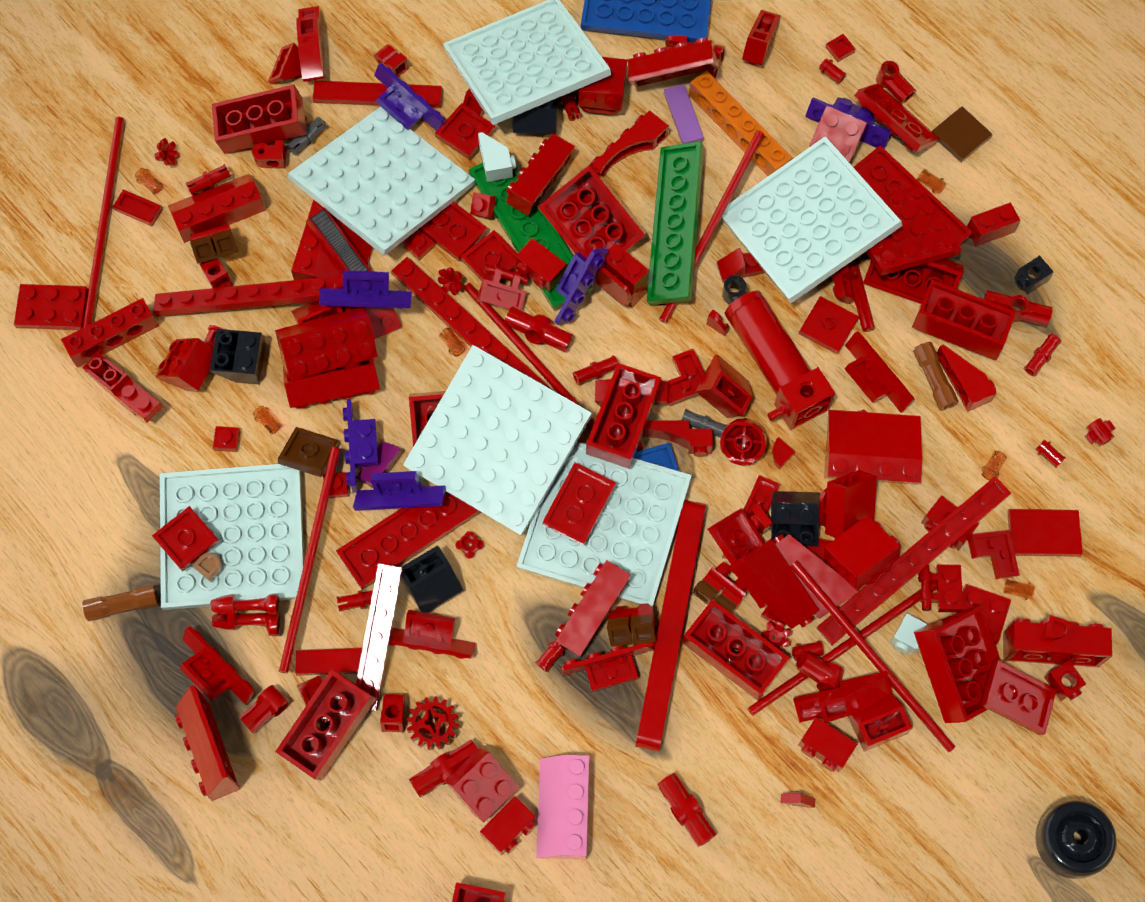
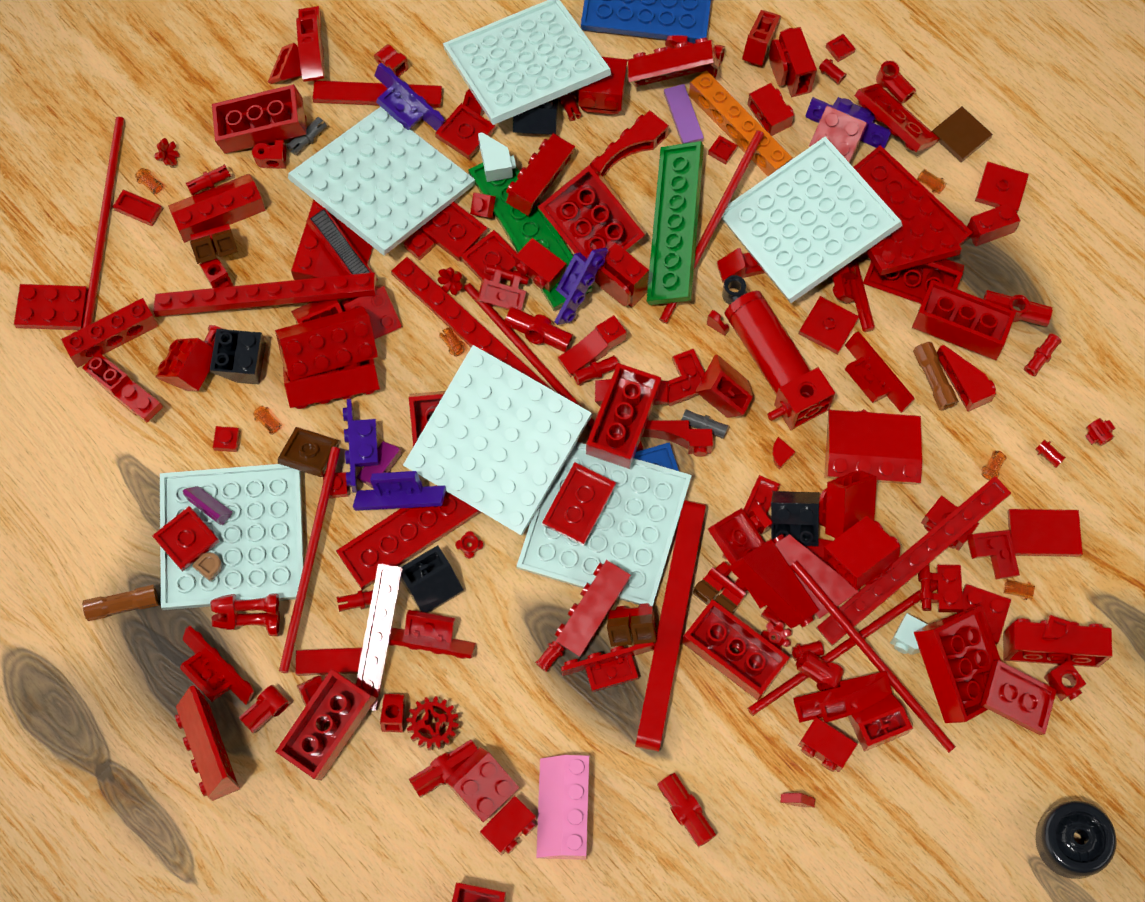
(207, 504): none -> magenta slope
(365, 290): dark purple bracket -> none
(593, 346): none -> red slope
(722, 149): none -> red tile
(743, 441): red cylinder -> none
(770, 109): none -> red brick
(792, 62): none -> red brick
(1001, 186): none -> red plate
(1036, 267): black brick -> none

